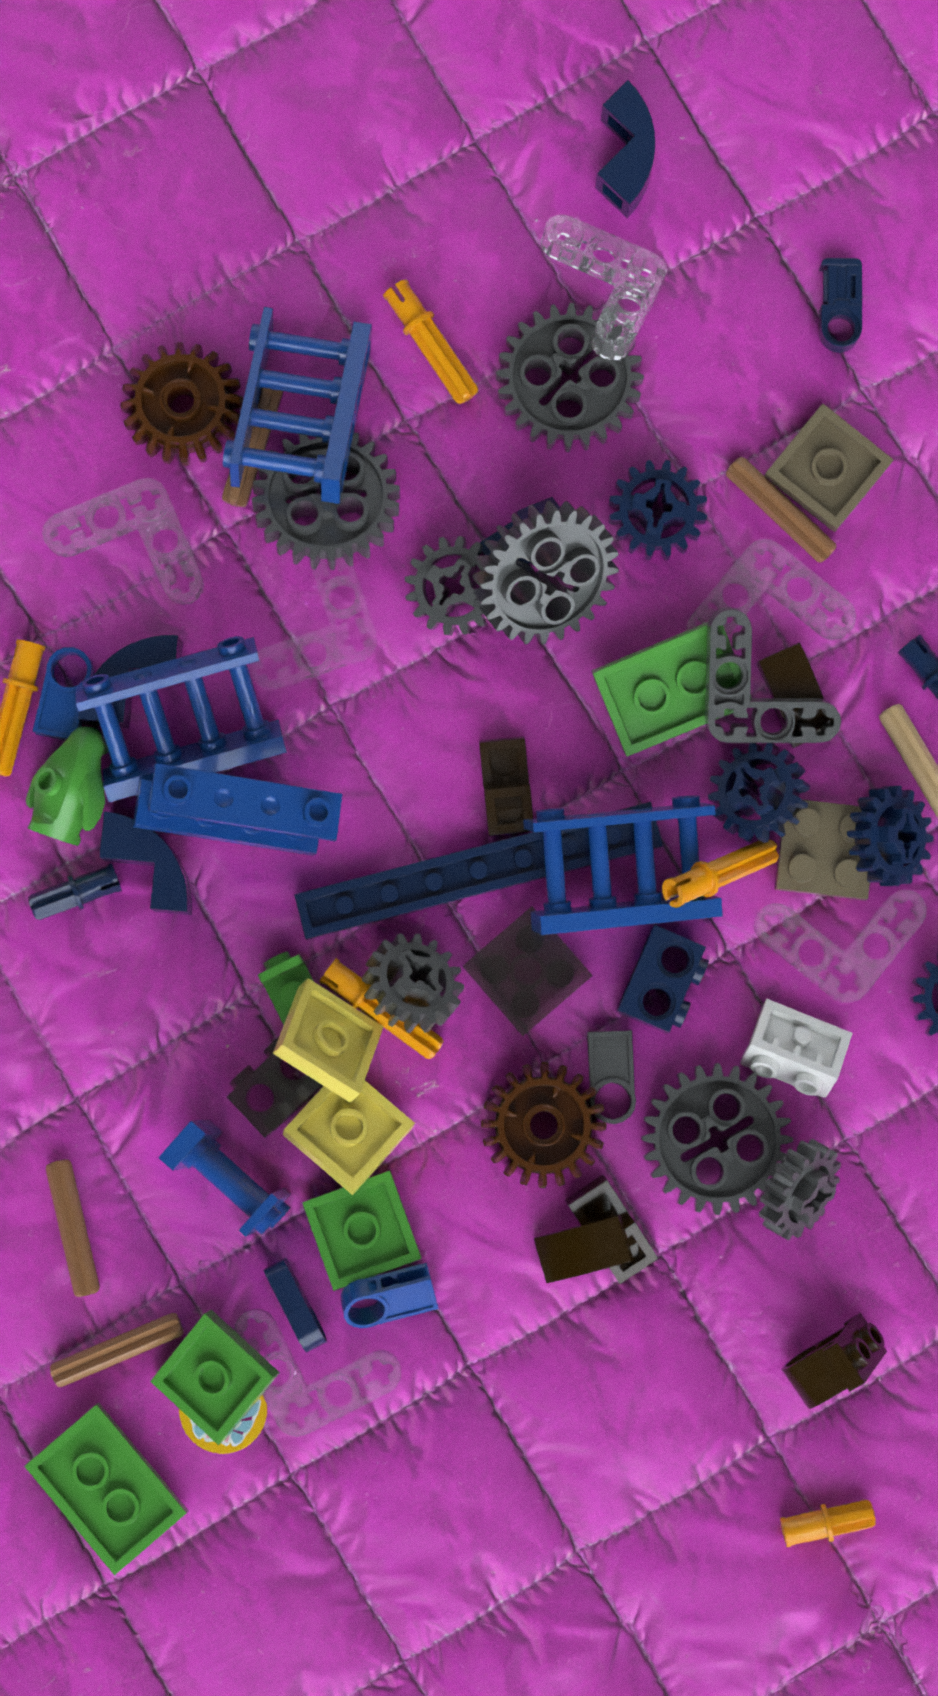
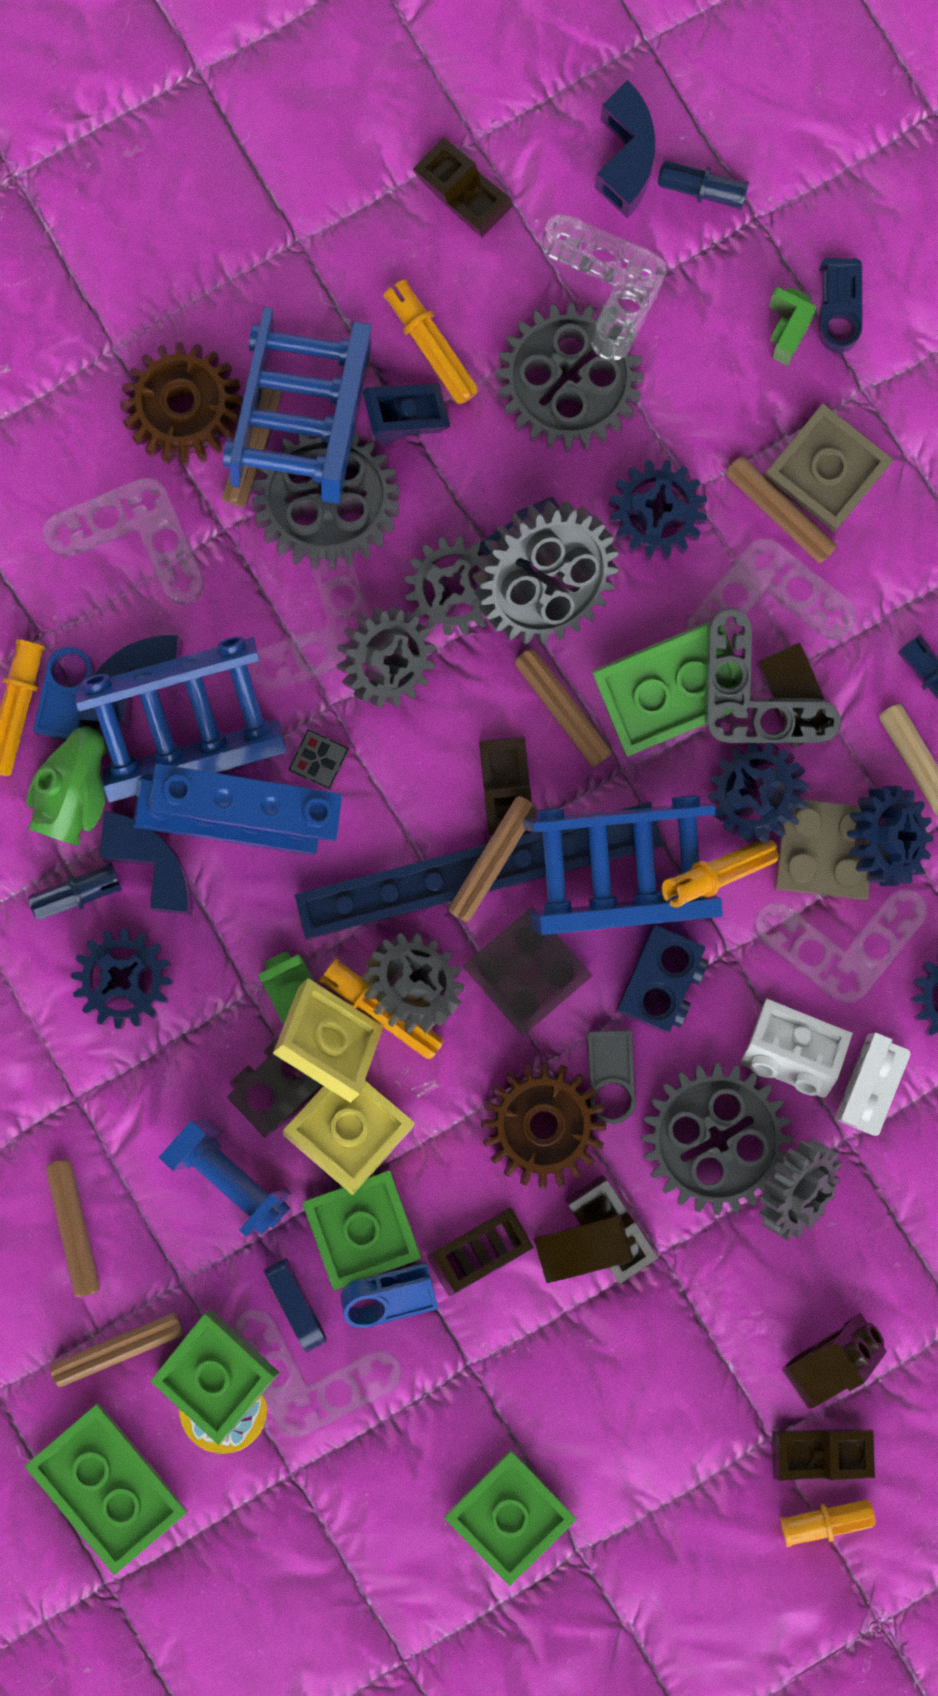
(109, 964): none -> dark blue gear
(319, 759): none -> tile
(389, 675): none -> dark grey gear
(405, 411): none -> dark blue slope
(444, 1270): none -> dark brown slope
(462, 188): none -> dark brown slope
(492, 859): none -> medium nougat axle
(510, 1517): none -> bright green plate
(563, 707): none -> medium nougat axle
(702, 184): none -> dark blue axle
(790, 332): none -> bright green bracket
(823, 1454): none -> dark brown slope
(872, 1084): none -> white bracket

